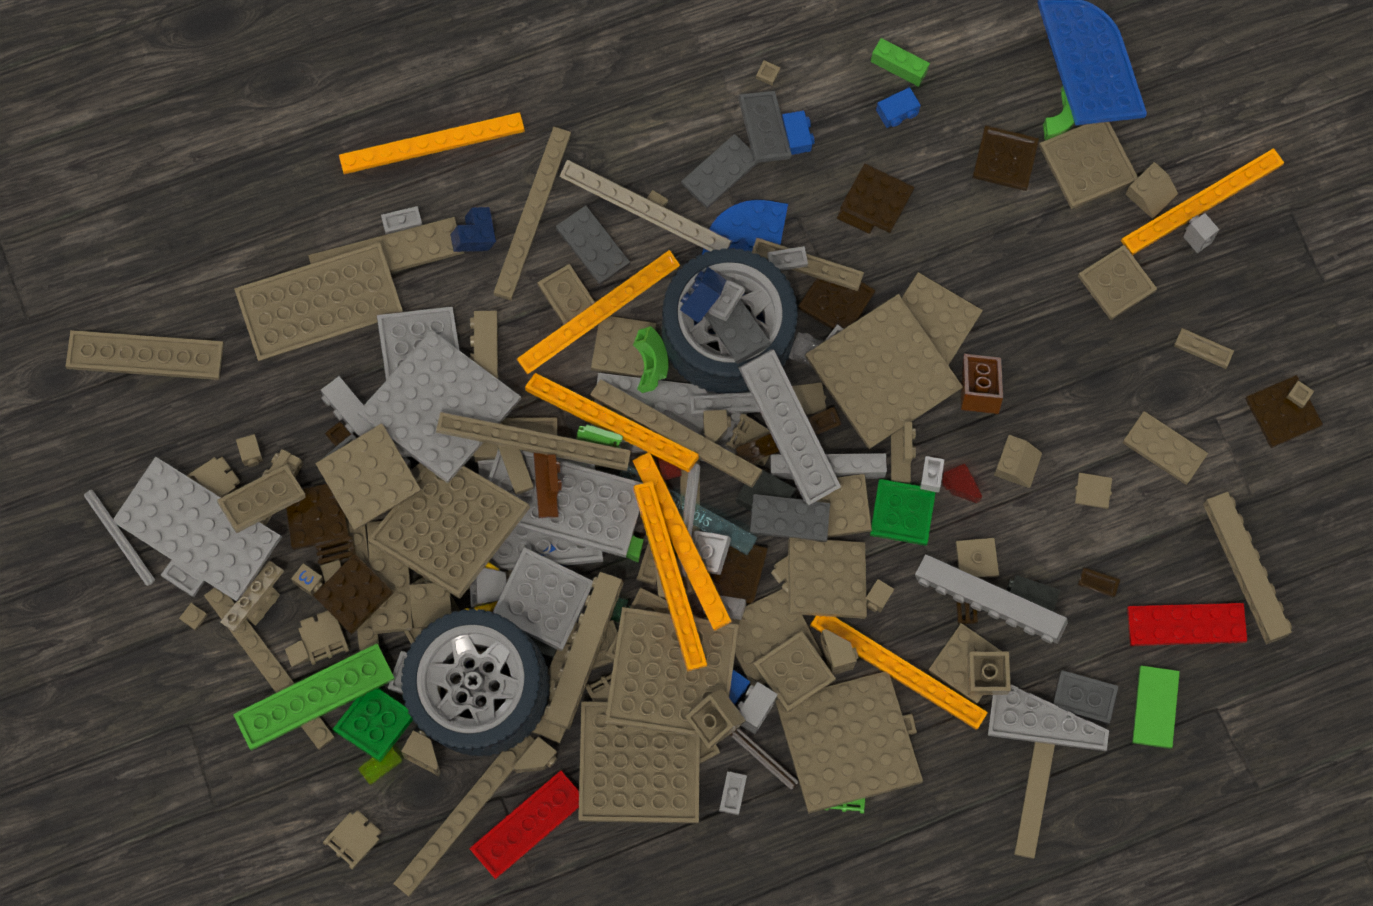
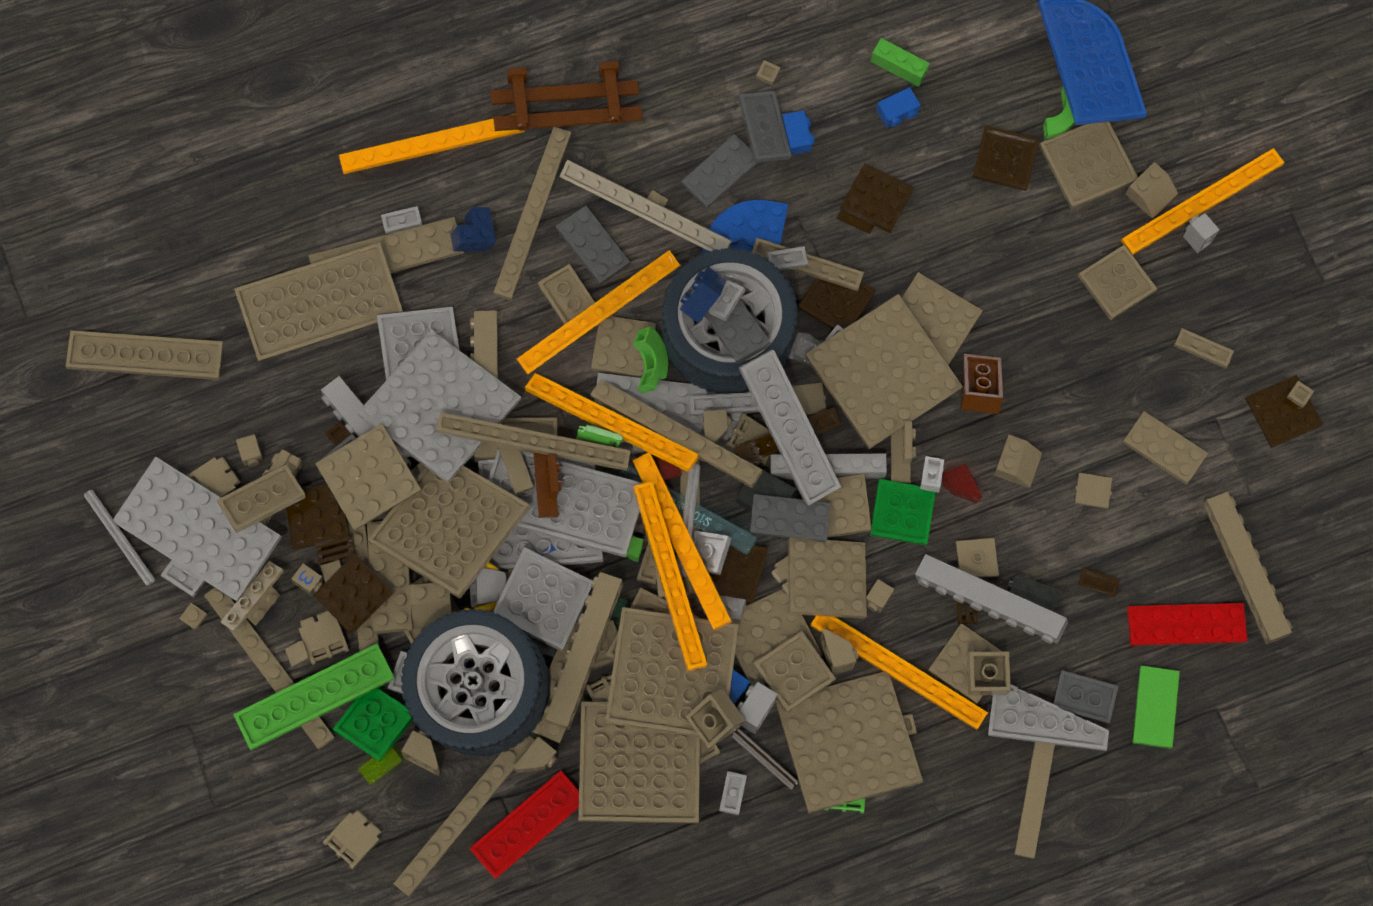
(520, 96): none -> reddish brown fence

